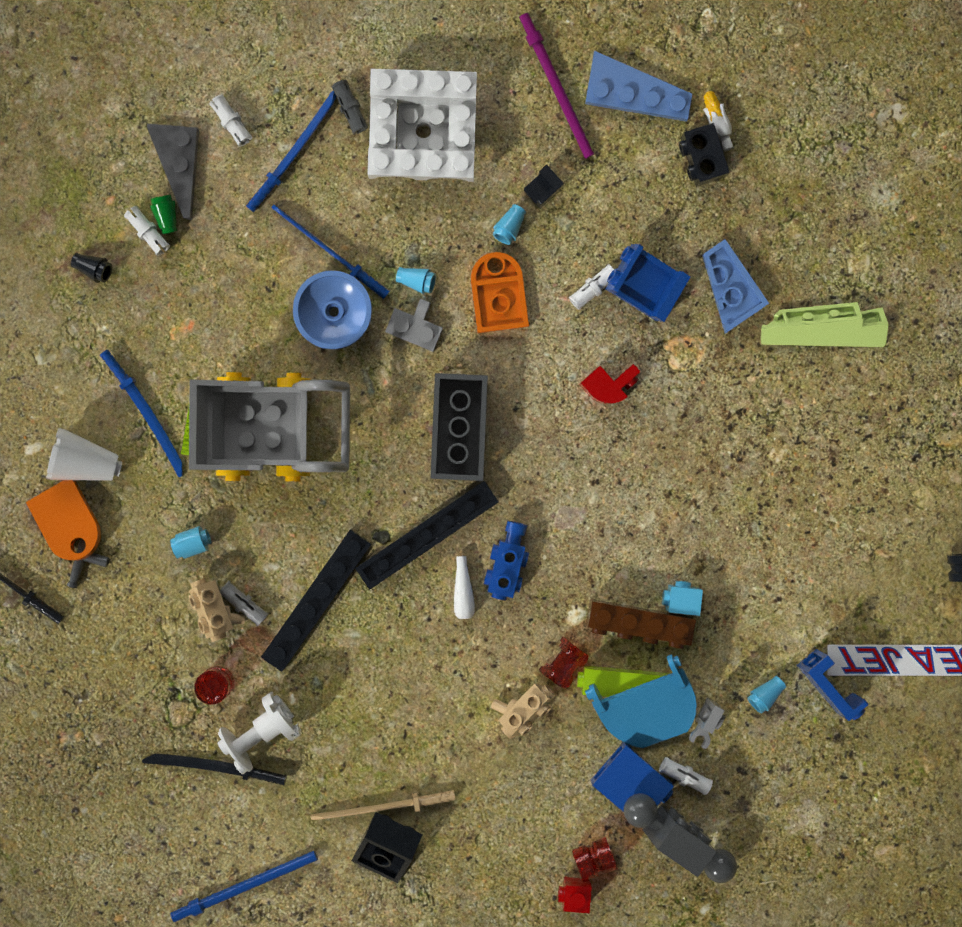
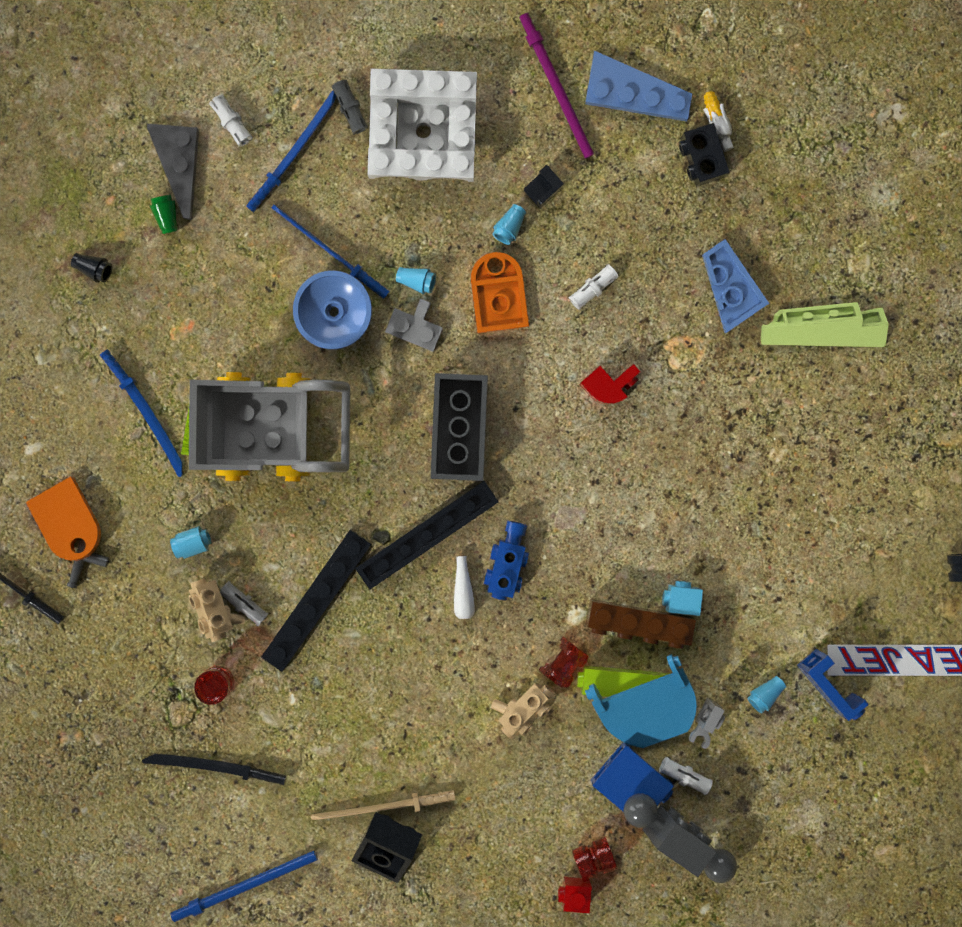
(80, 459): white cone -> none
(146, 230): white pin -> none
(266, 727): white piece -> none
(646, 283): blue panel -> none

